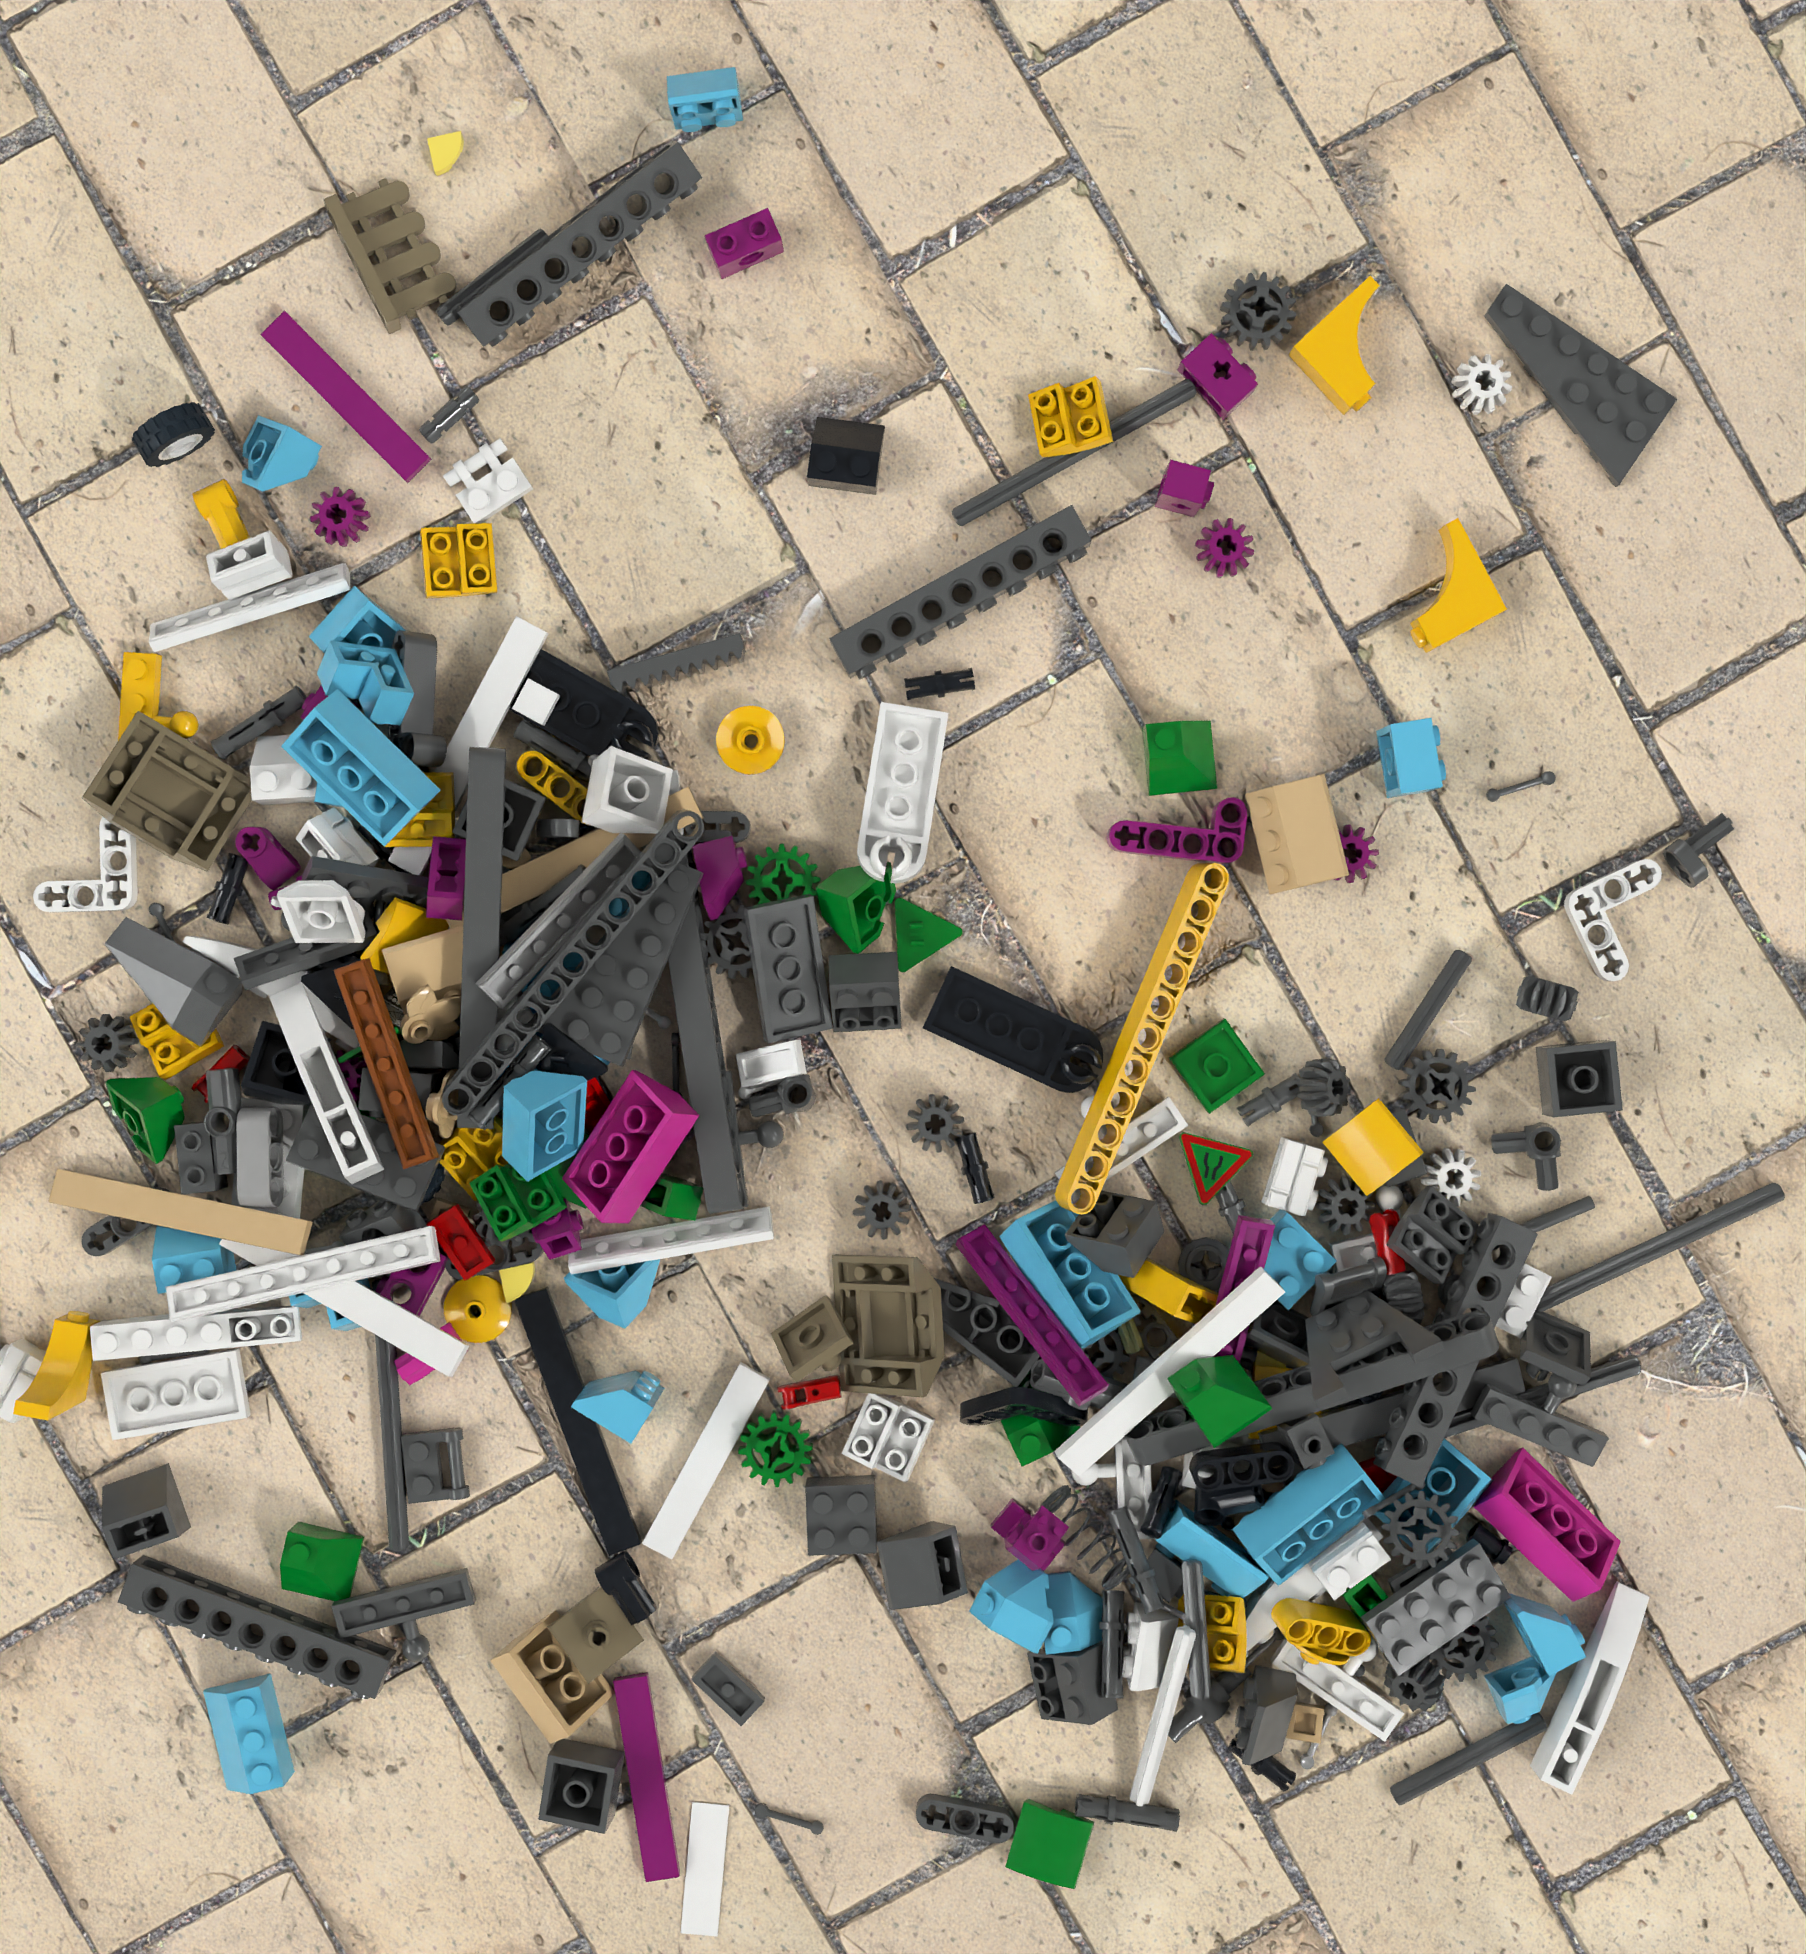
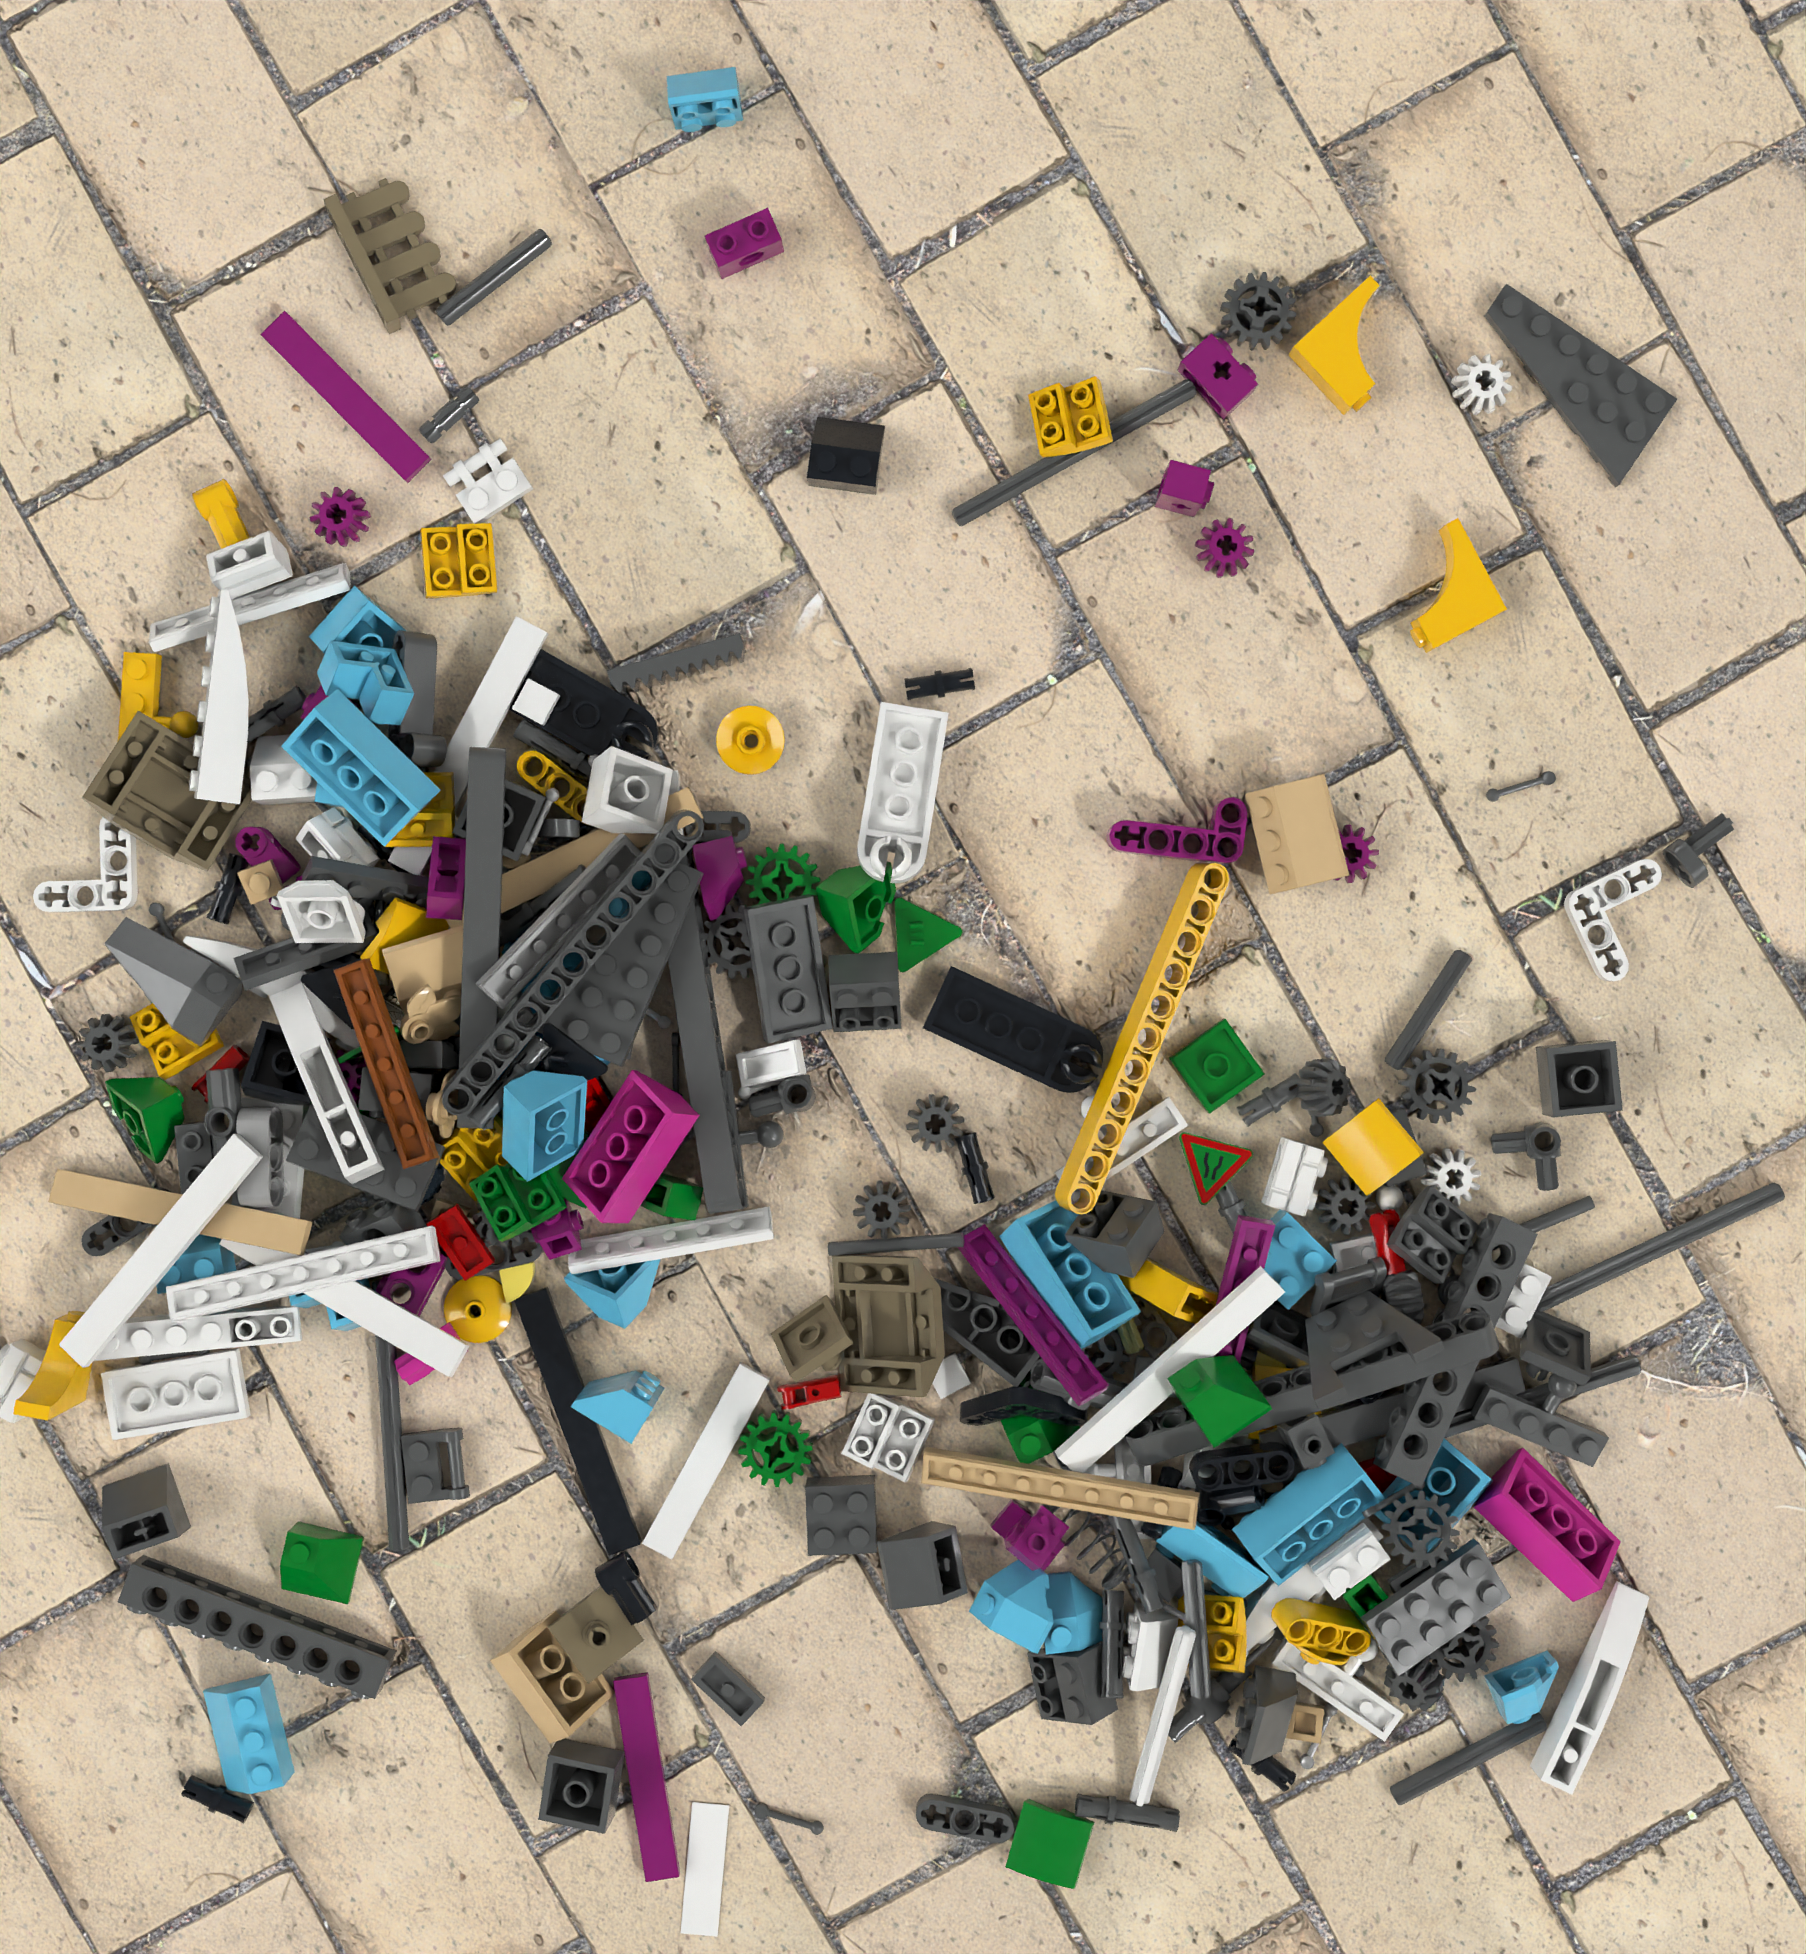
(161, 1250): none -> white tile
(173, 434): black wheel -> none
(217, 1799): none -> black pin
(224, 712): none -> white slope
(260, 881): none -> tan plate
(277, 455): medium azure slope -> none
(405, 1605): dark grey plate -> none
(445, 151): light yellow tile -> none
(552, 795): none -> light grey hinge
(668, 160): dark grey brick -> none
(896, 1244): none -> dark grey bar
(950, 1376): none -> white tile
(1060, 1488): none -> tan tile
(1062, 525): dark grey brick -> none
(1179, 757): green slope -> none
(1194, 1253): dark grey gear -> none
(1410, 757): medium azure brick -> none
(1492, 1545): black pin -> none
(1546, 1634): medium azure slope -> none
(1547, 998): dark grey gear -> none

